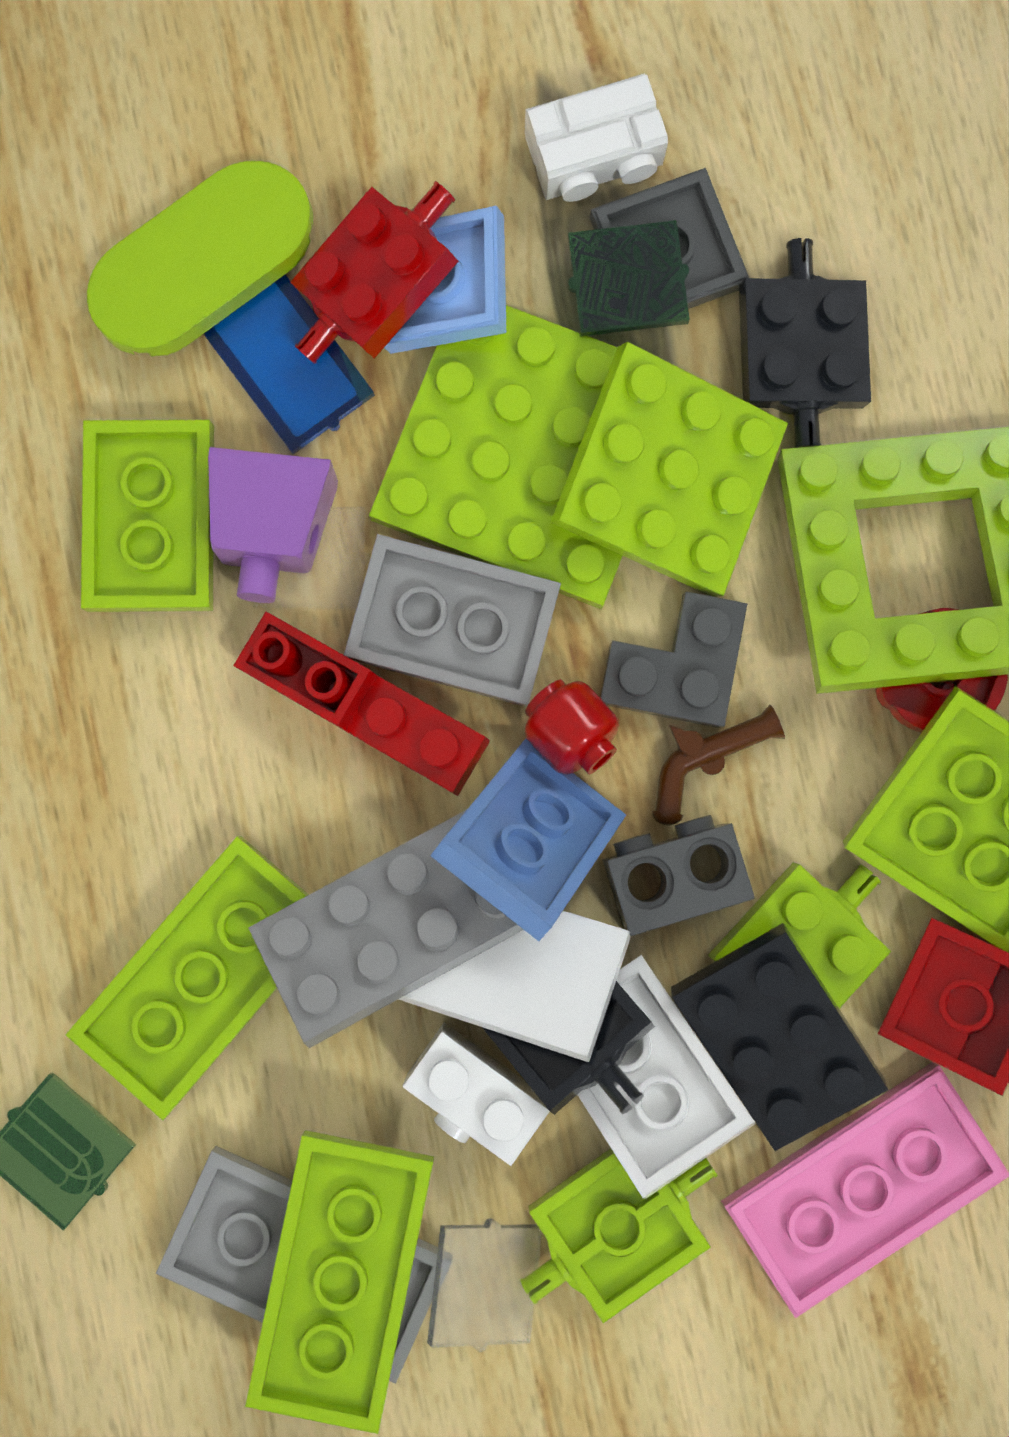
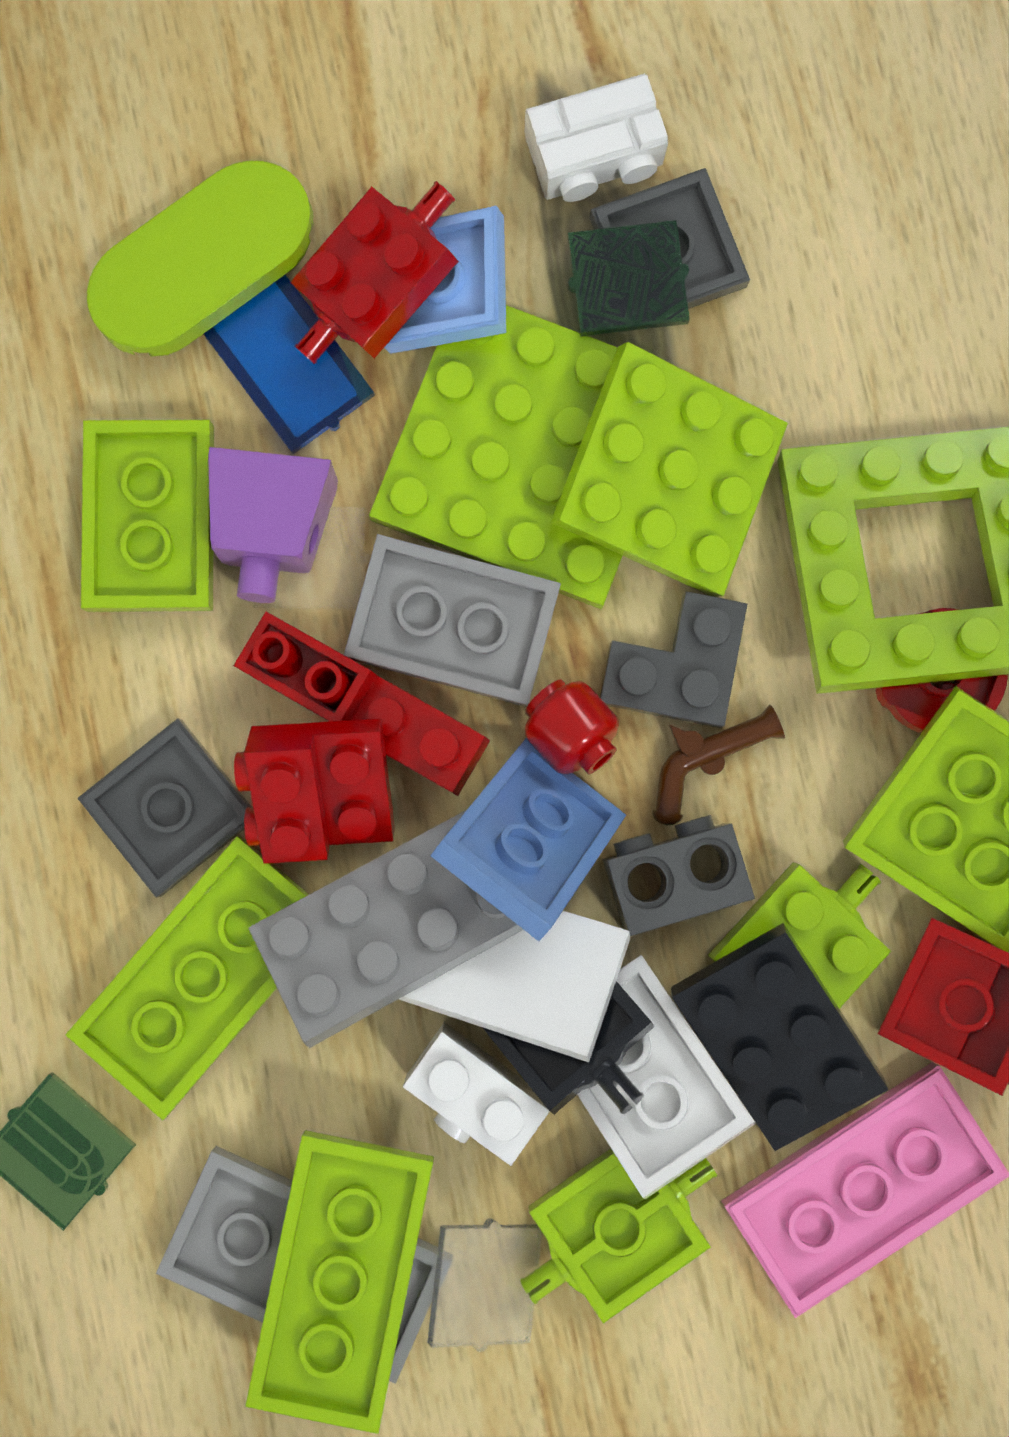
(167, 807): none -> dark grey tile
(315, 788): none -> red plate
(804, 343): black plate -> none

